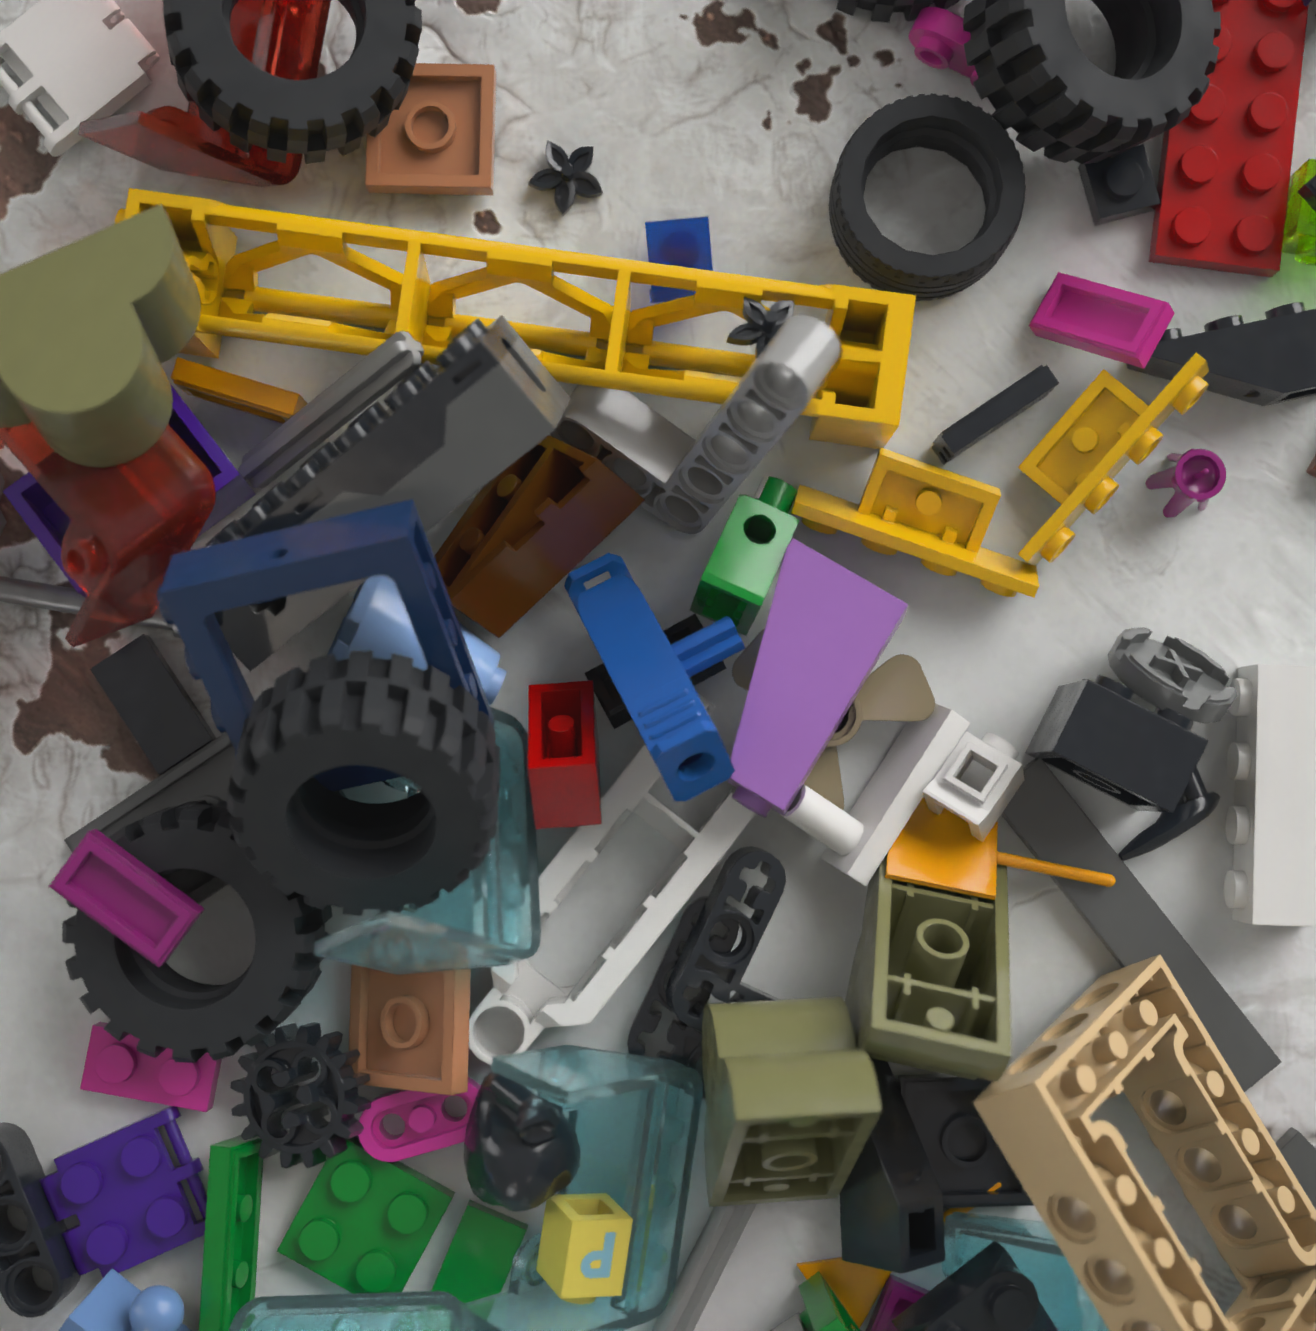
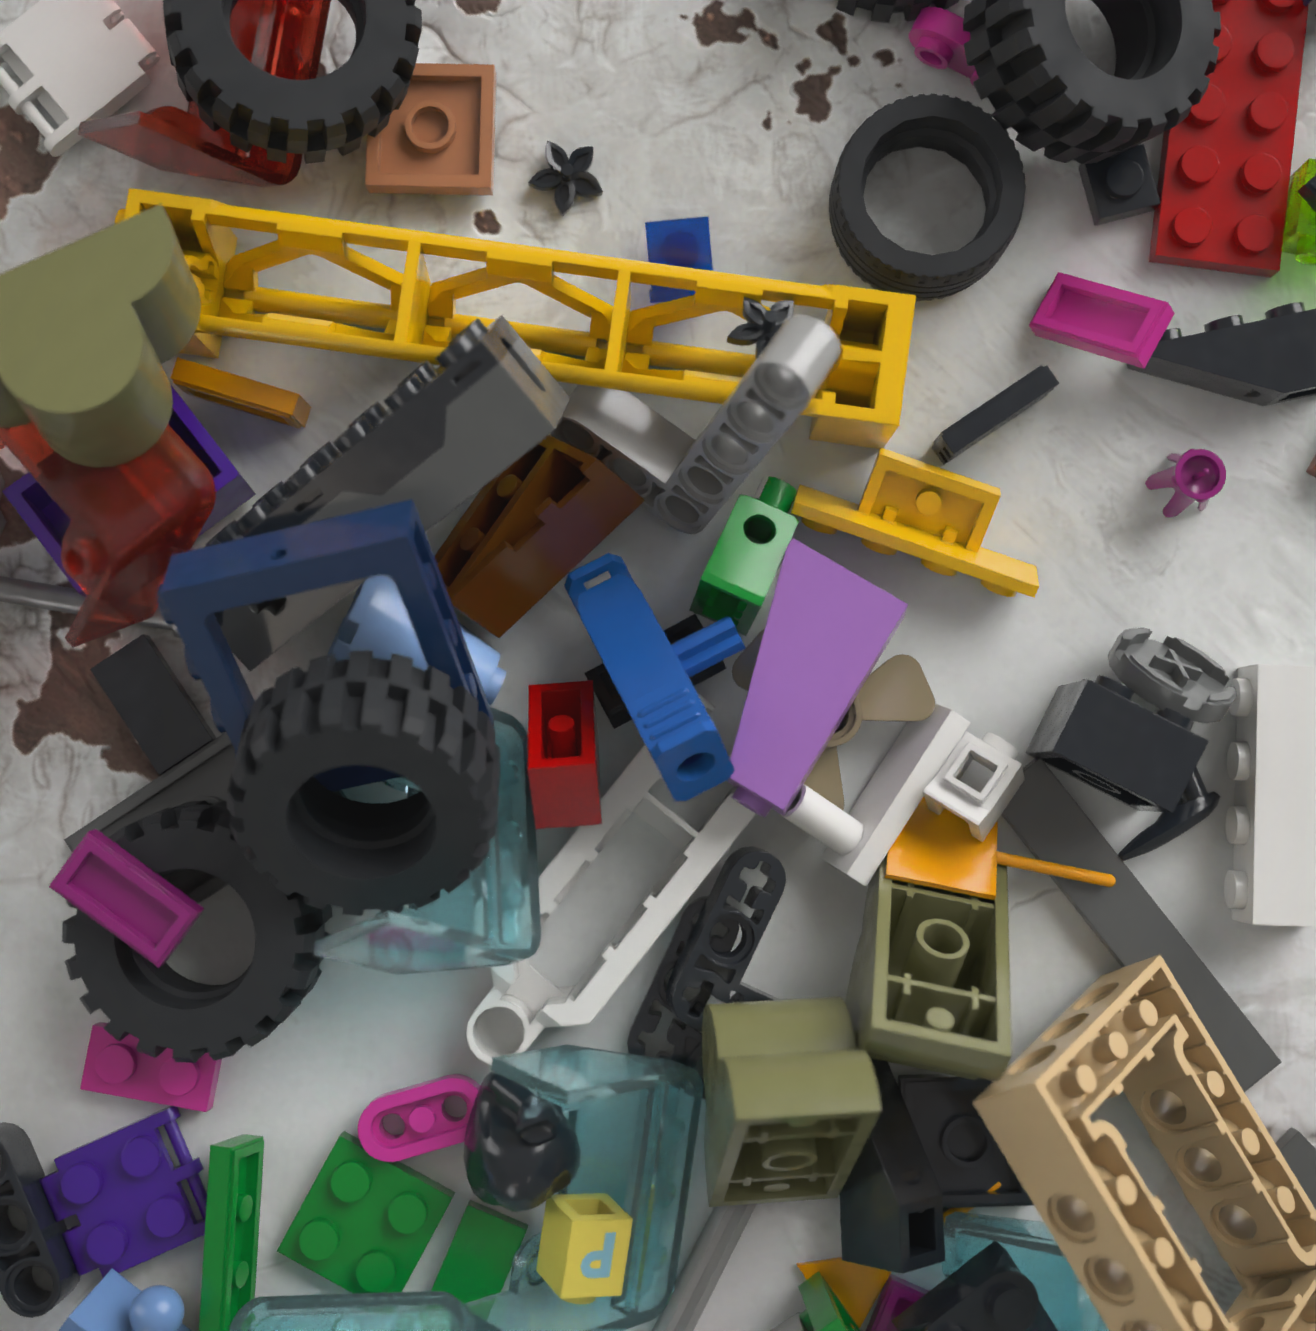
(266, 1098): black gear -> none
(332, 409): light grey axle -> none
(411, 1029): nougat plate -> none
(1094, 444): yellow bracket -> none

